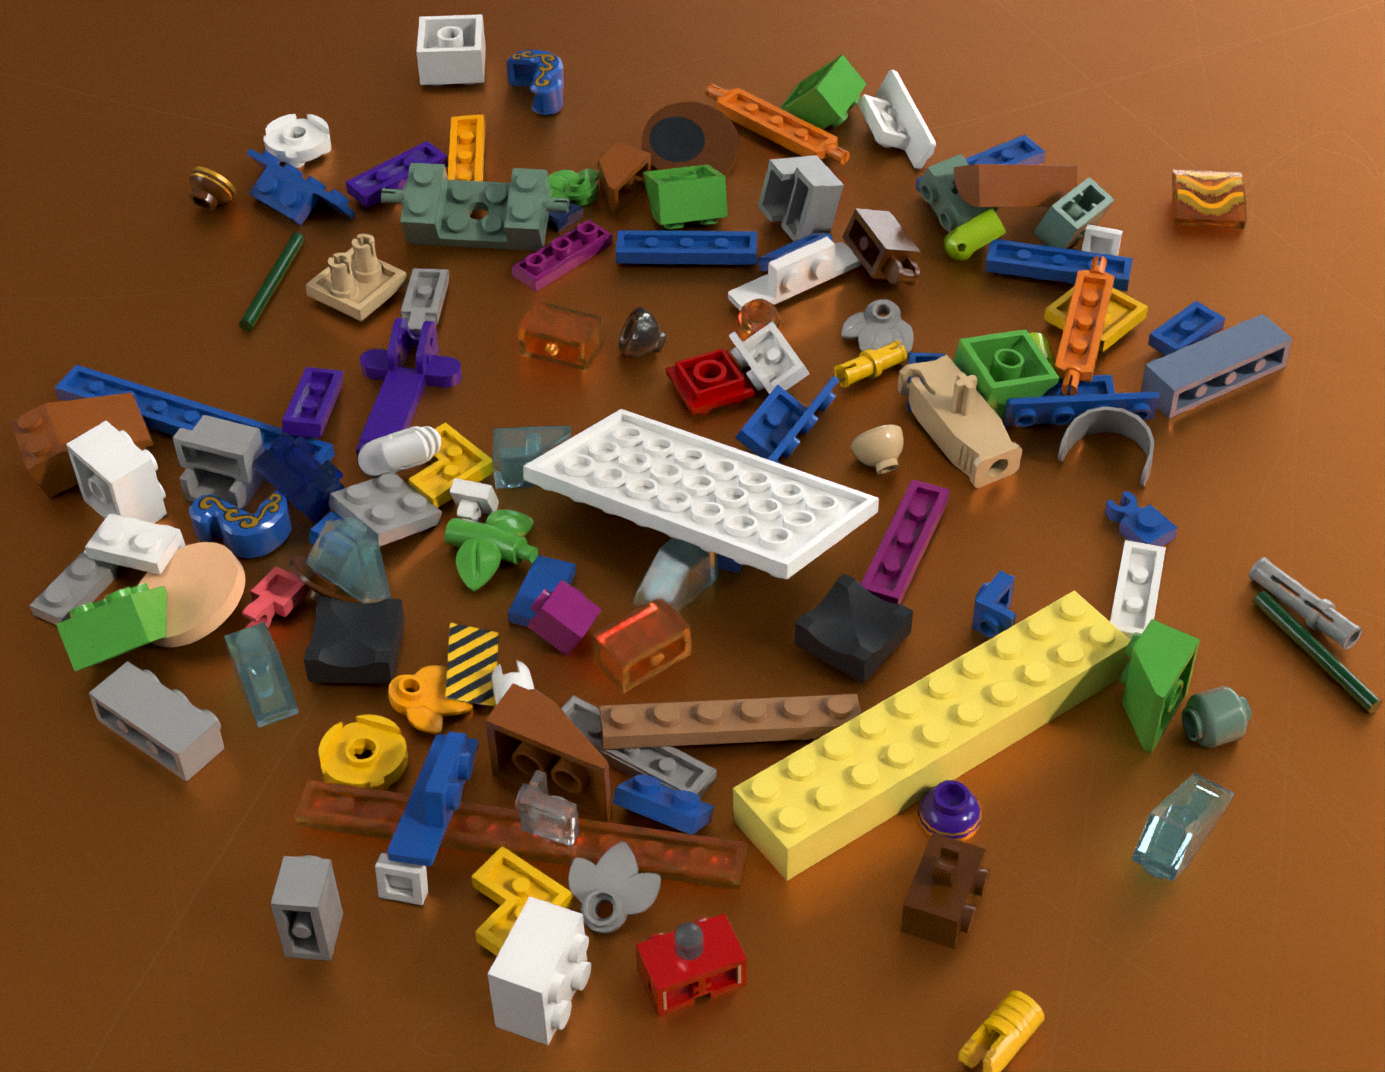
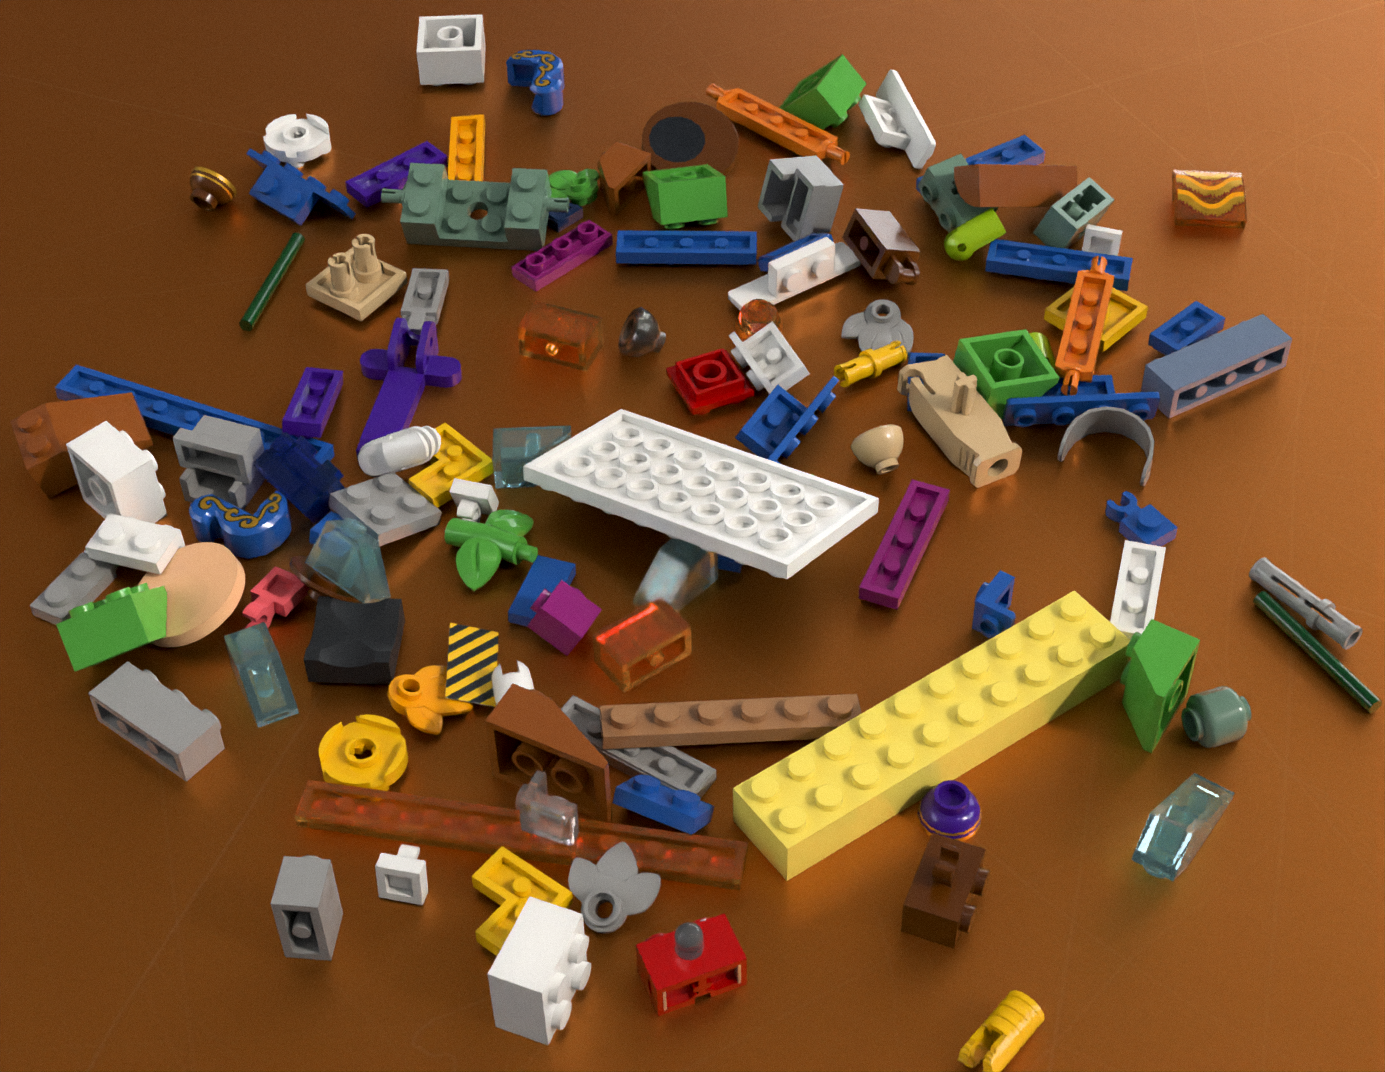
(433, 799): blue bracket -> none
(853, 629): black brick -> none

